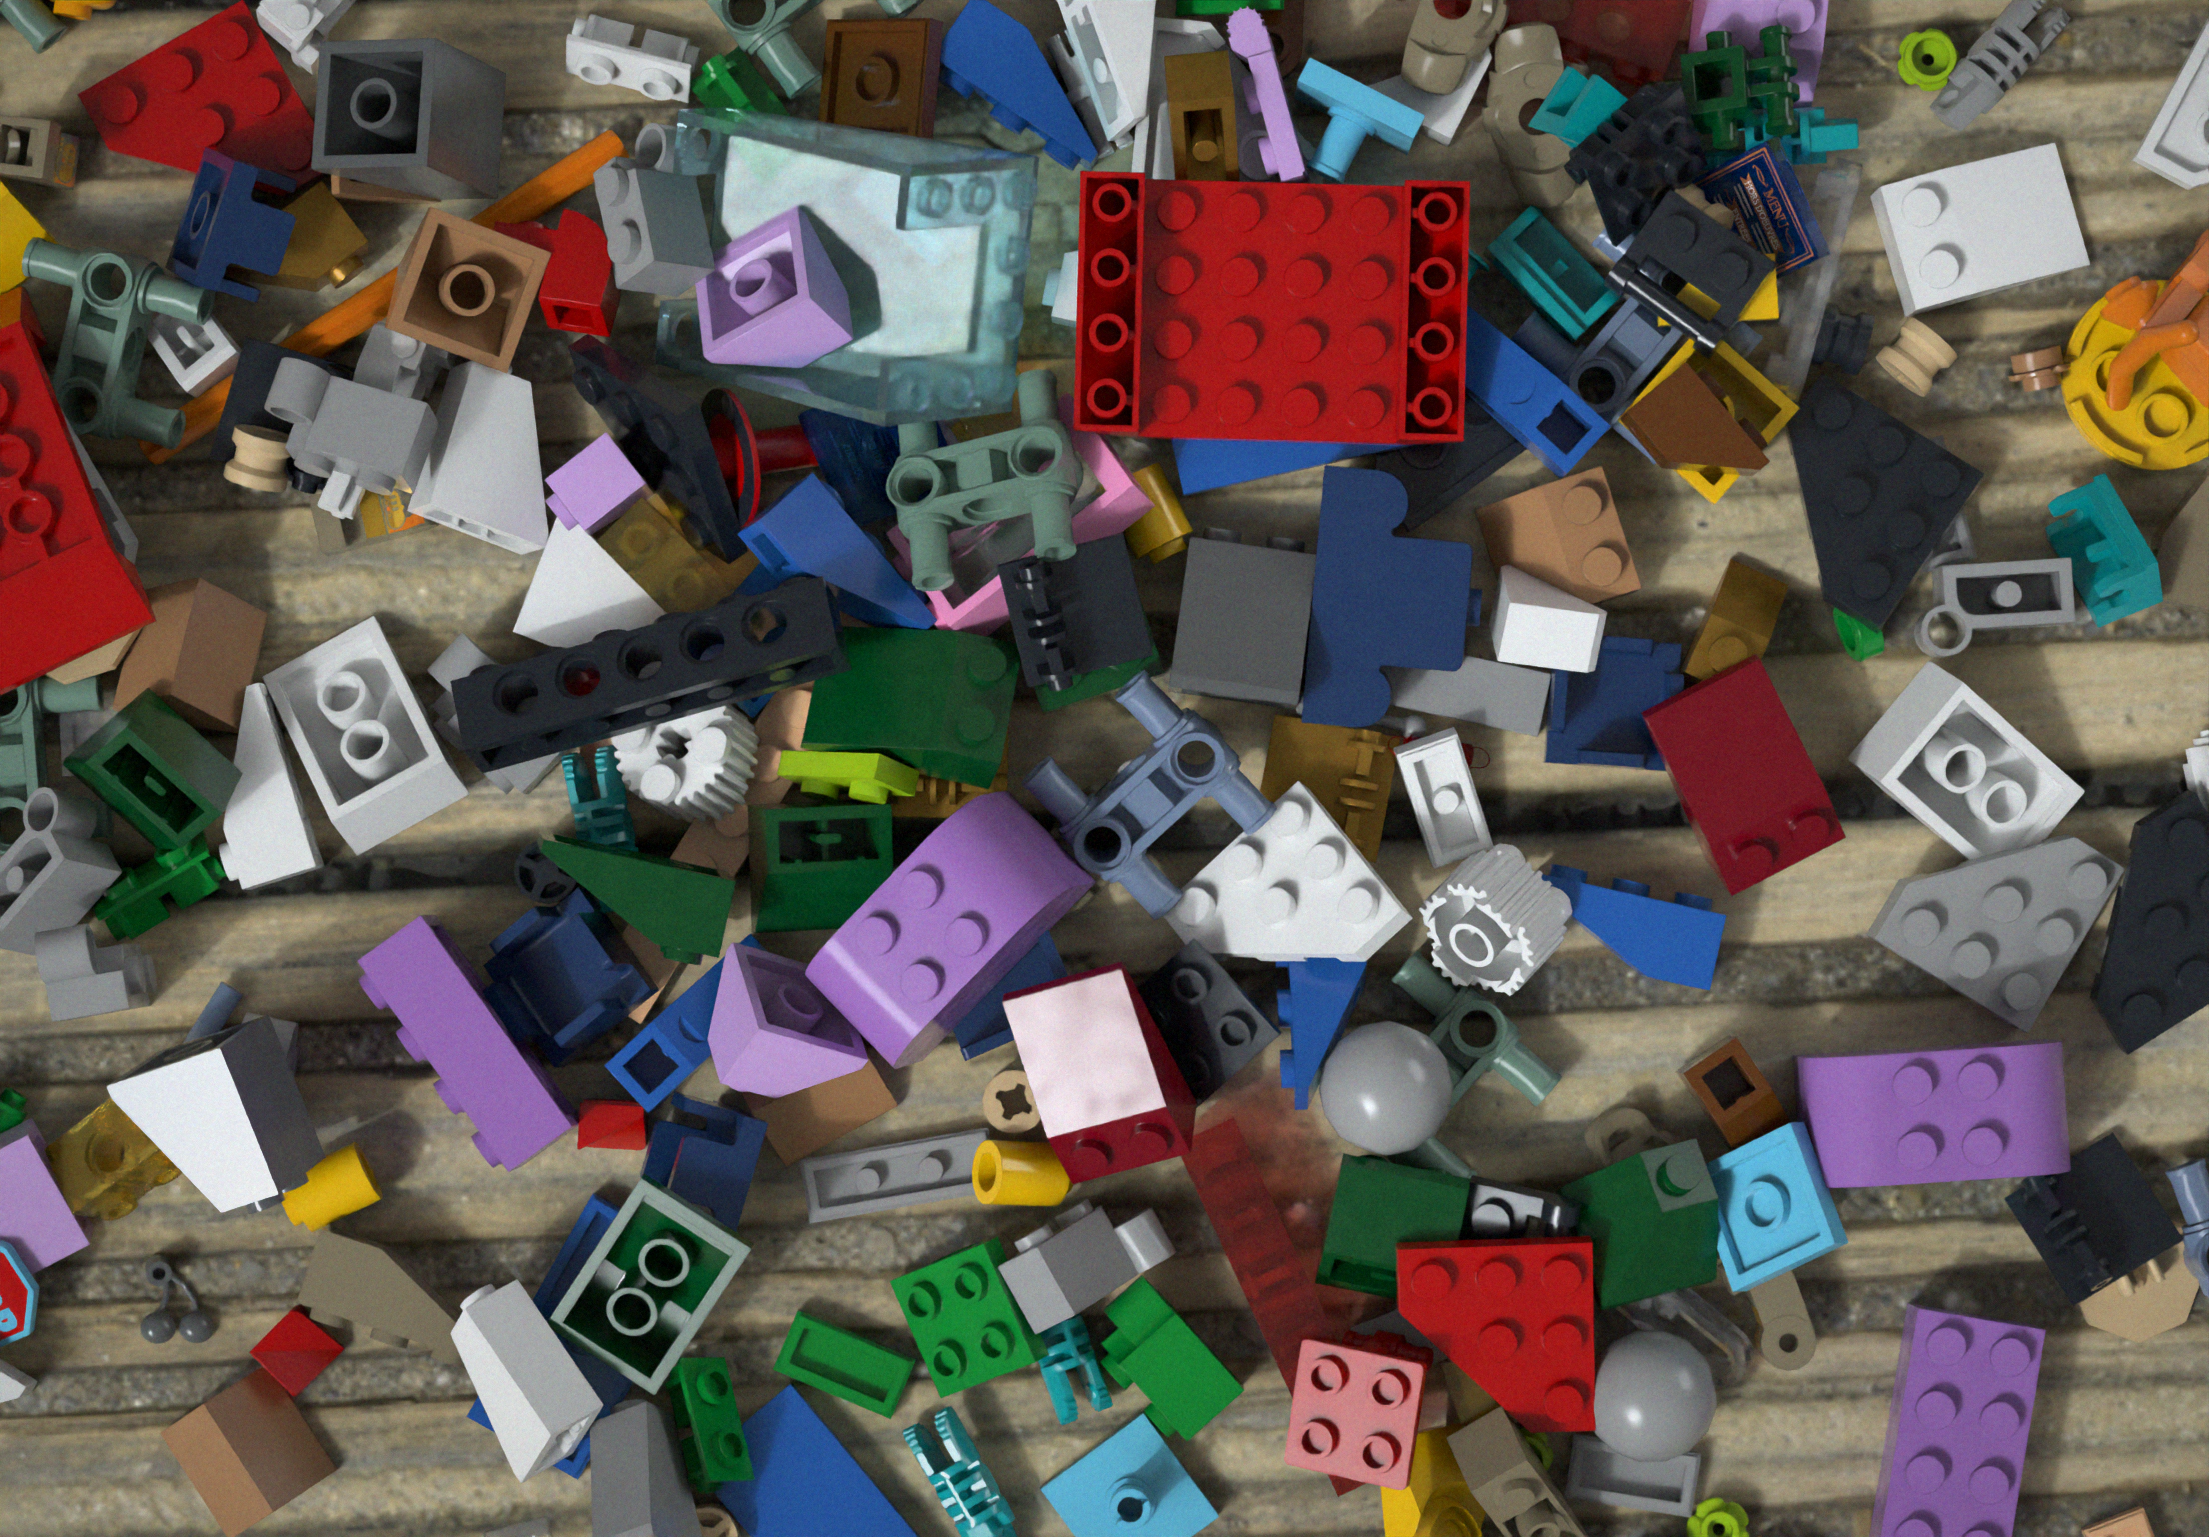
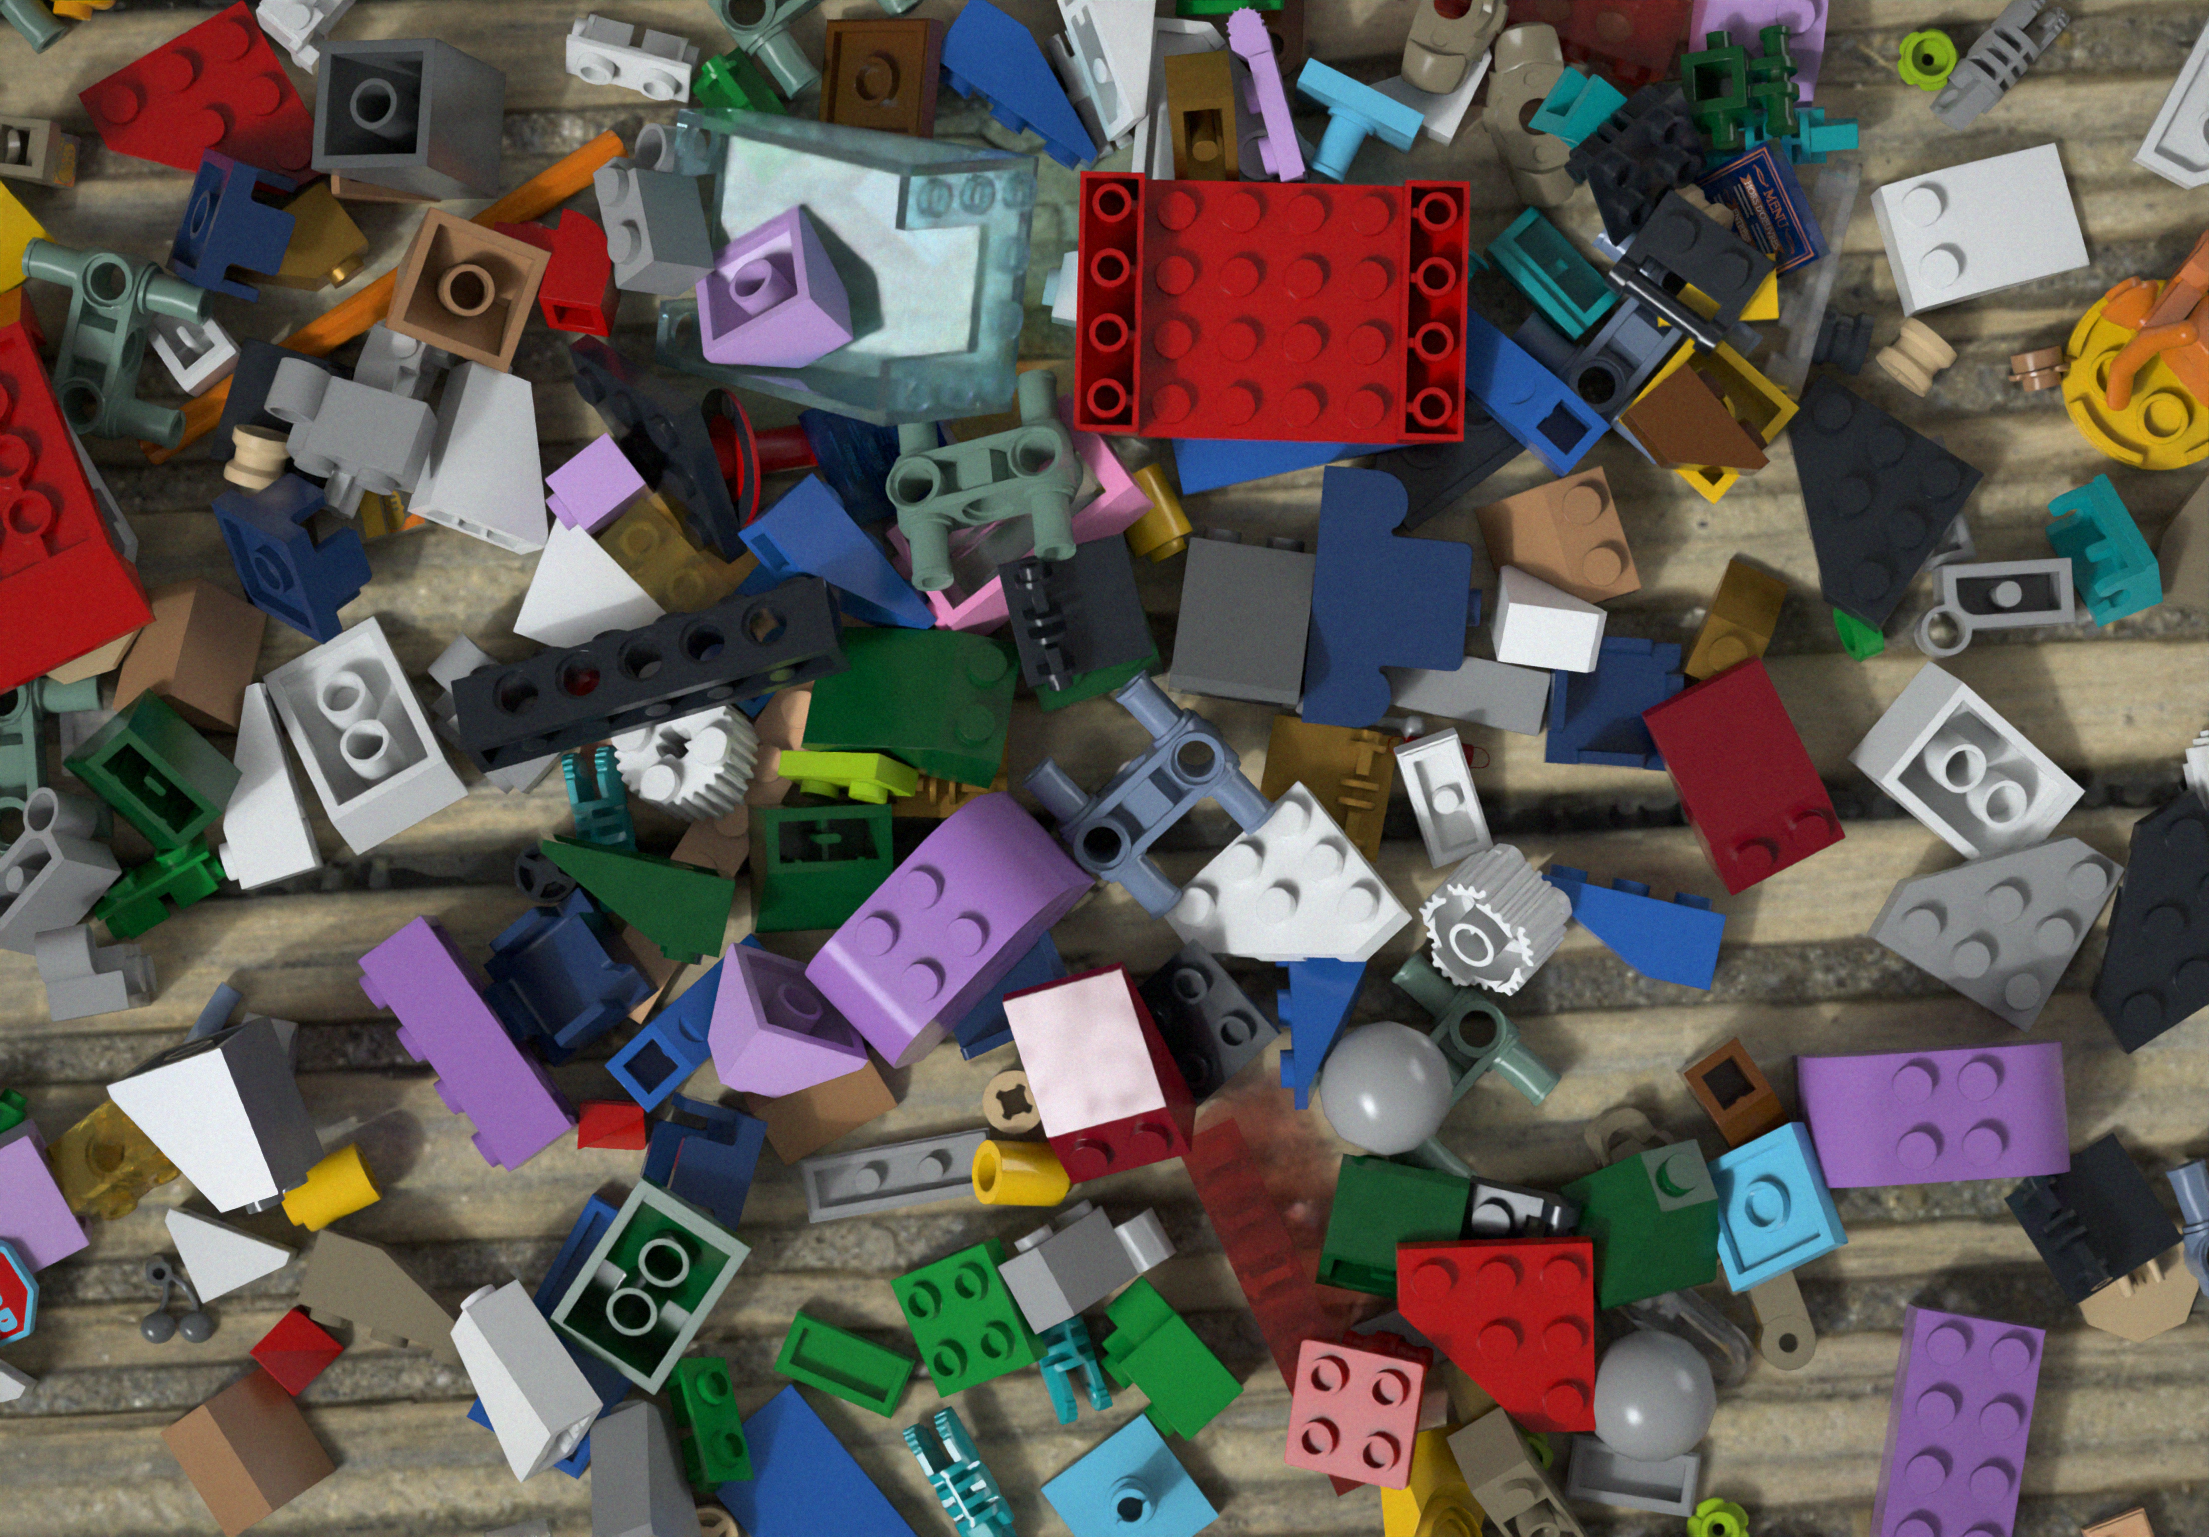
(222, 1254): none -> white slope
(281, 566): none -> dark blue panel

